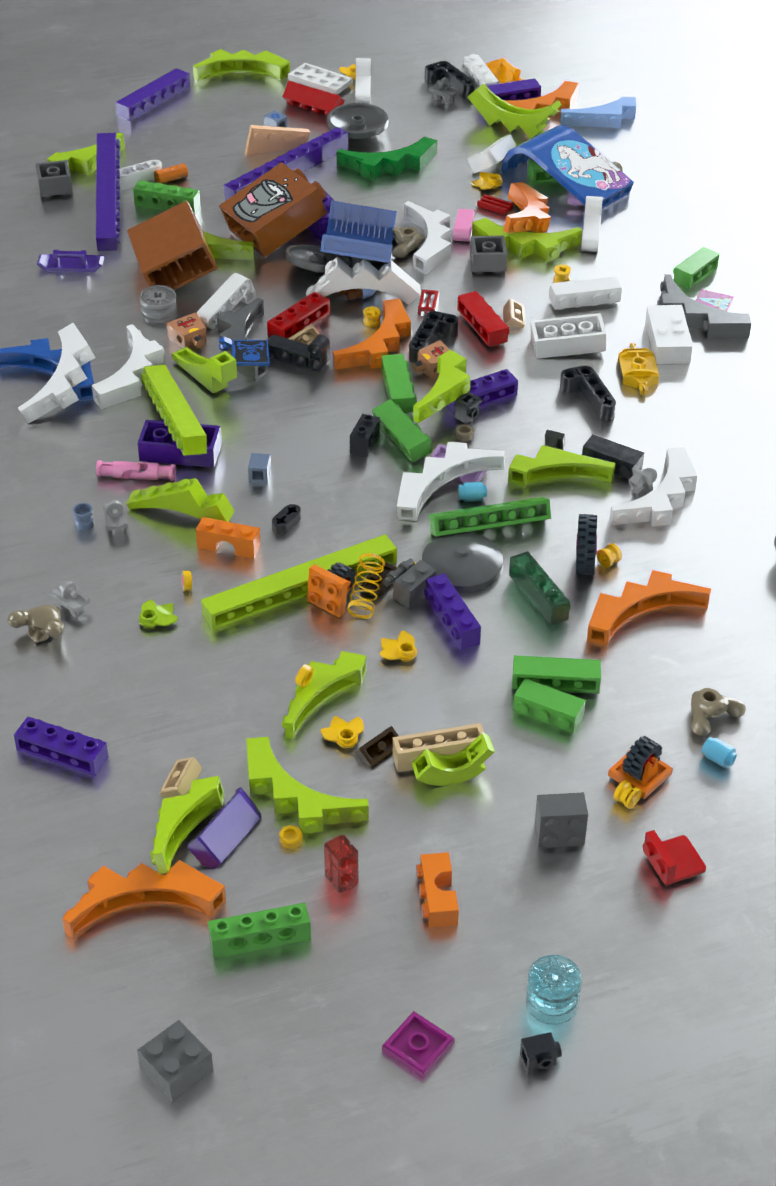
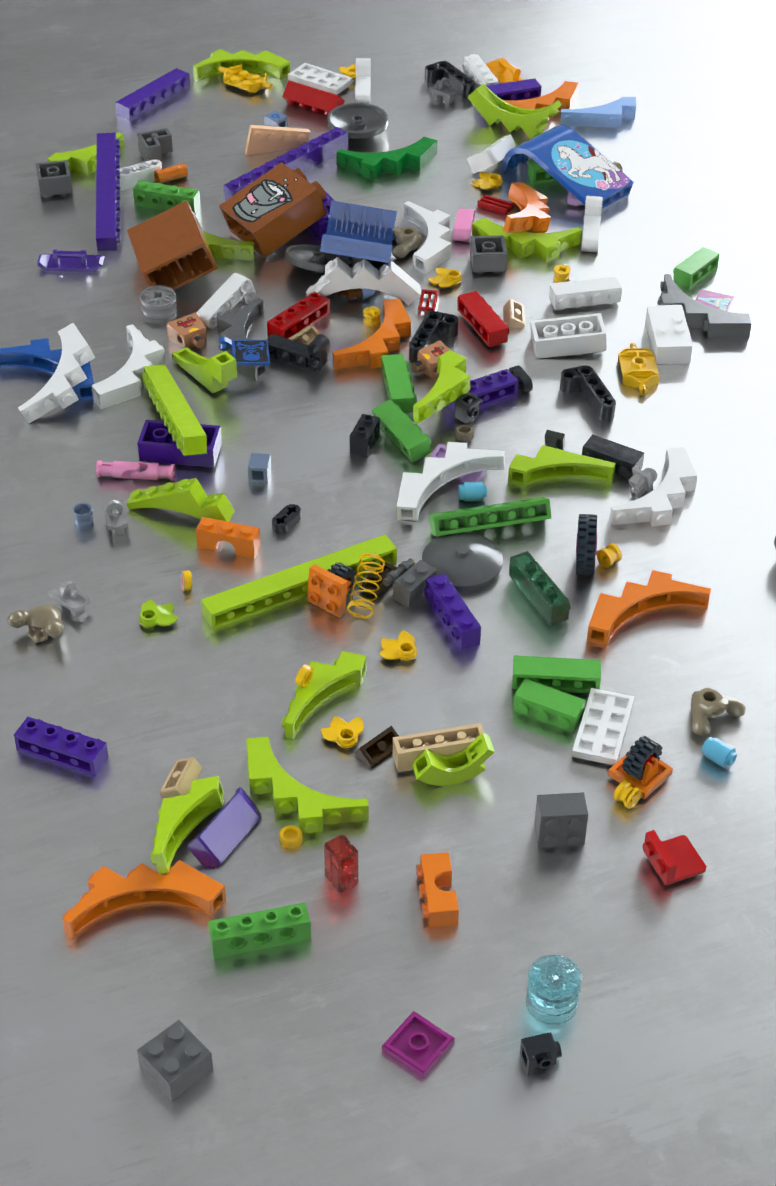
(155, 144): none -> dark grey brick
(243, 79): none -> yellow plate
(446, 277): none -> yellow plate
(524, 381): none -> black beam
(603, 726): none -> white plate

